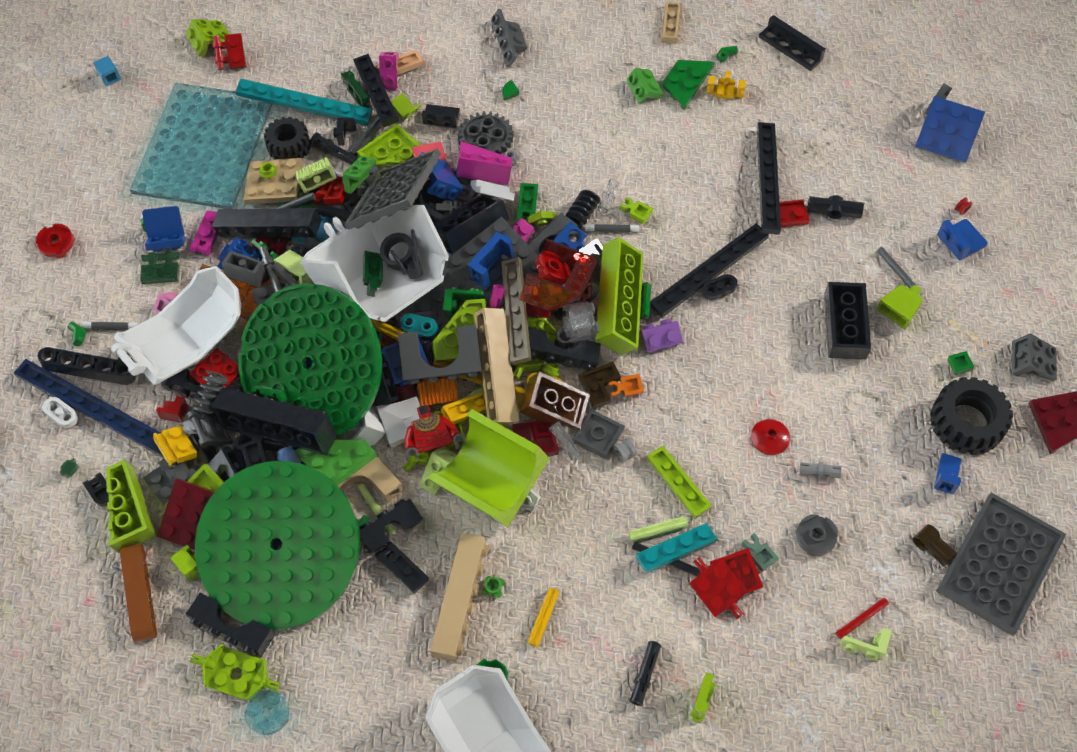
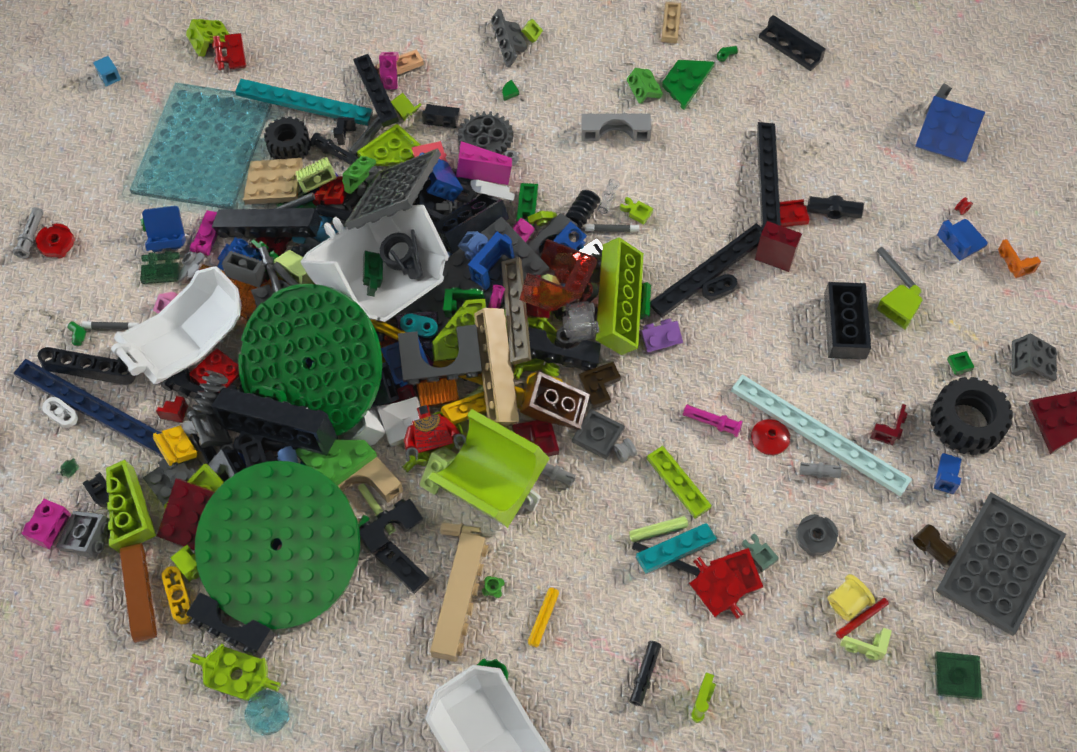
(26, 239): none -> light grey pin
(46, 524): none -> dark pink brick
(84, 534): none -> dark grey plate
(170, 589): none -> yellow beam
(191, 264): none -> light grey plate
(267, 170): lime plate -> none
(355, 89): dark green hinge -> none
(456, 529): none -> tan axle
(472, 243): none -> medium blue brick
(532, 30): none -> lime tile
(551, 268): red plate -> none
(556, 473): none -> light grey pin
(565, 440): clear pin -> none
(629, 385): orange plate -> none
(635, 125): none -> light grey arch
(722, 422): none -> dark pink pin
(725, 90): yellow piece -> none
(778, 246): none -> dark red brick
(821, 435): none -> light aqua plate
(850, 598): none -> light yellow piece
(889, 435): none -> dark red bracket
(958, 675): none -> clear green plate
(1015, 265): none -> orange bracket

